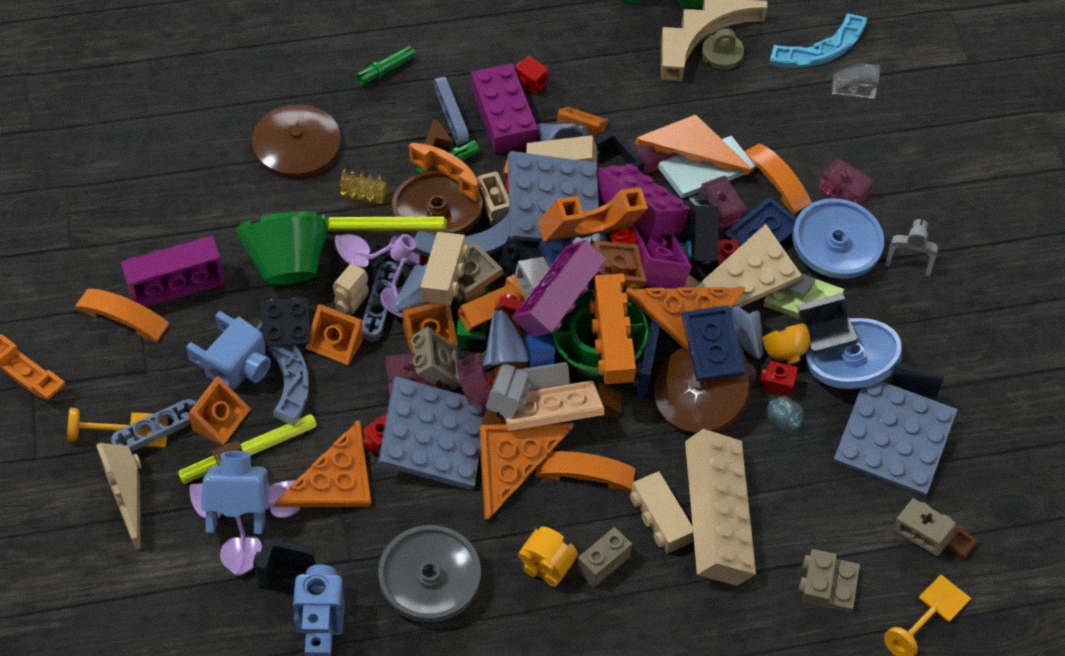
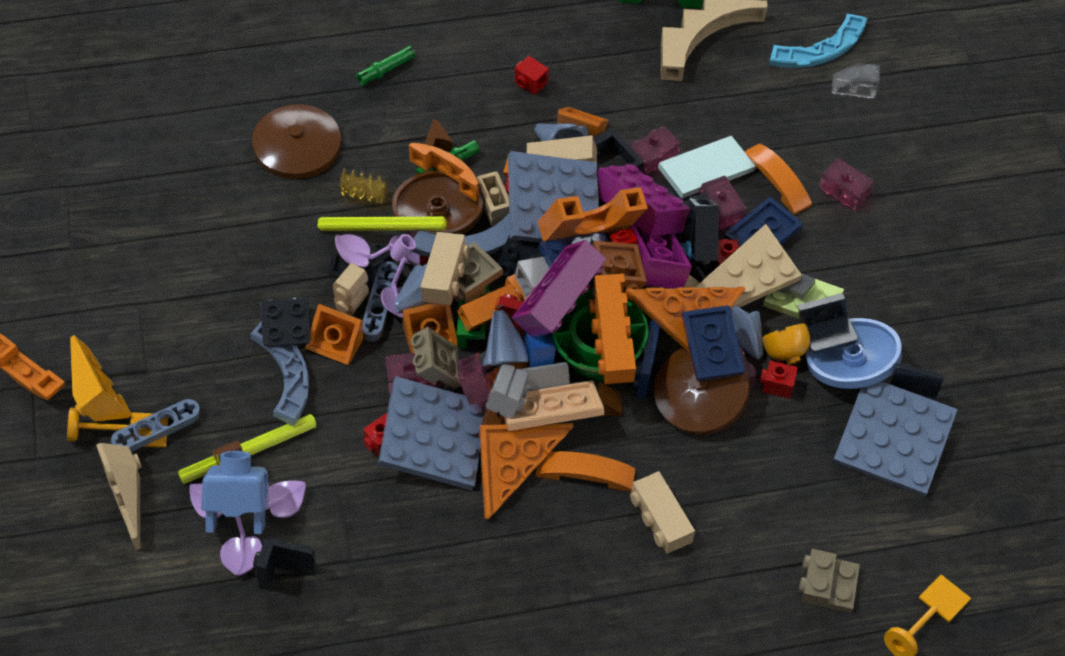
(92, 387): none -> light orange wedge
(125, 311): orange slope -> none
(173, 272): magenta brick -> none
(218, 412): orange slope -> none
(235, 354): medium blue piece -> none
(285, 245): green cone -> none
(319, 596): medium blue piece -> none
(335, 478): orange tile -> none
(429, 573): dark grey dish -> none
(451, 111): sand blue beam -> none
(503, 108): magenta brick -> none
(547, 555): light orange brick -> none
(604, 557): dark tan brick -> none
(696, 142): orange tile -> none
(719, 508): tan brick -> none
(723, 50): olive tile -> none
(785, 413): clear light blue head -> none
(838, 238): medium blue dish -> none
(915, 240): light grey piece -> none
(925, 526): dark tan brick -> none
(961, 543): reddish brown tile -> none

